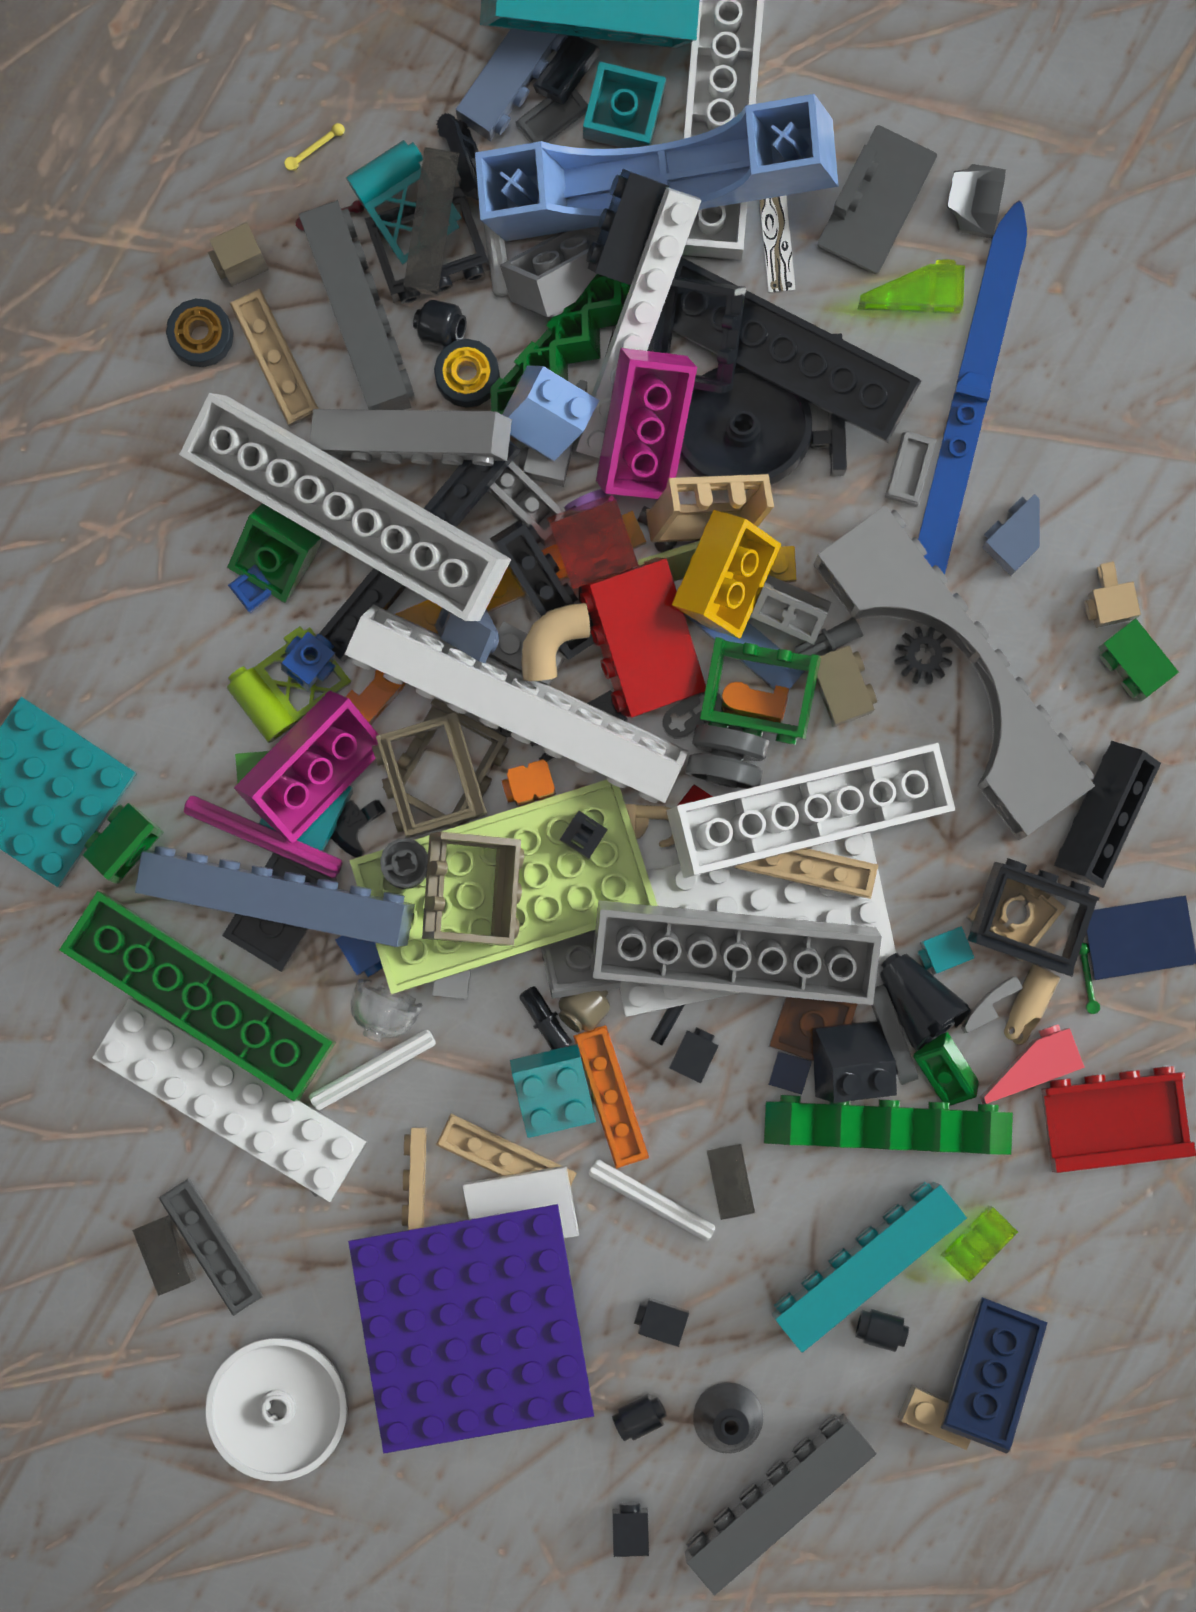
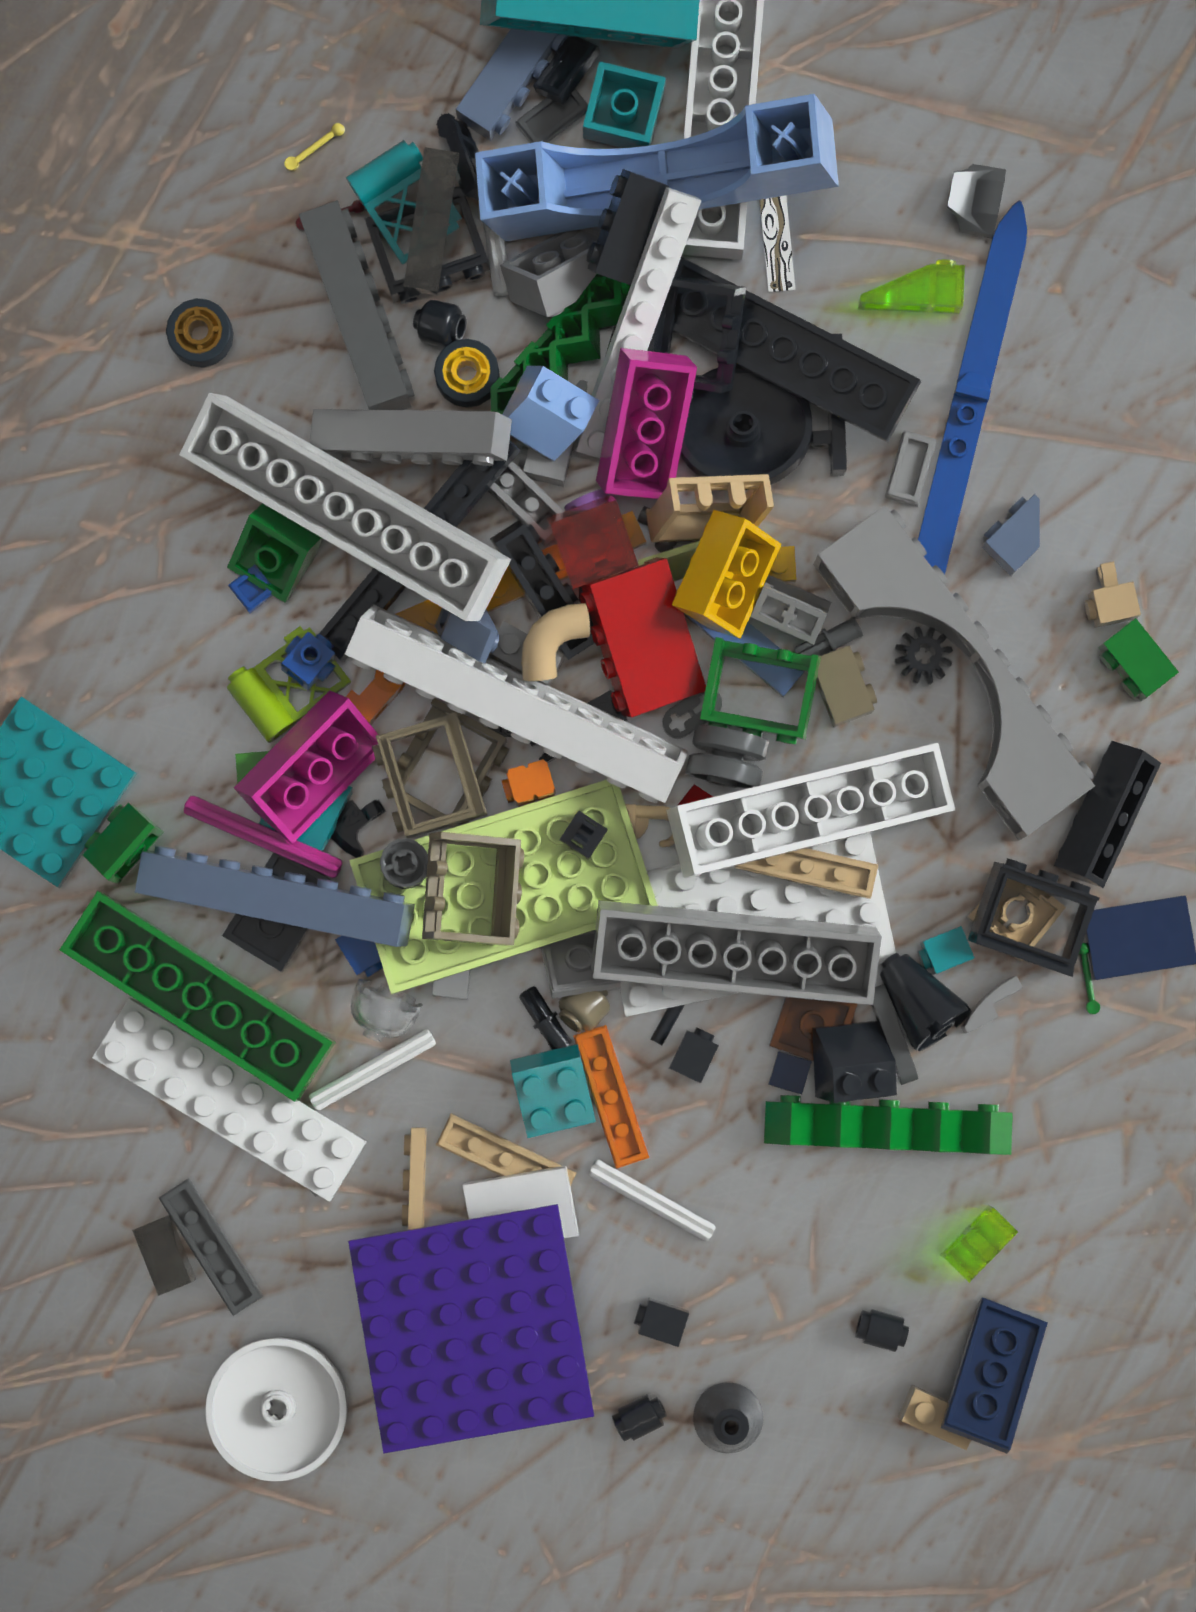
(237, 255): dark tan brick -> none
(274, 357): tan tile -> none
(630, 1530): black brick -> none
(730, 1181): clear smoke brick -> none
(744, 701): orange leg -> none
(778, 1503): dark grey brick -> none
(868, 1265): teal brick -> none
(876, 199): dark grey bracket -> none
(947, 1070): green slope -> none
(1030, 1003): tan piece -> none
(1039, 1062): coral slope -> none
(1117, 1120): red panel -> none

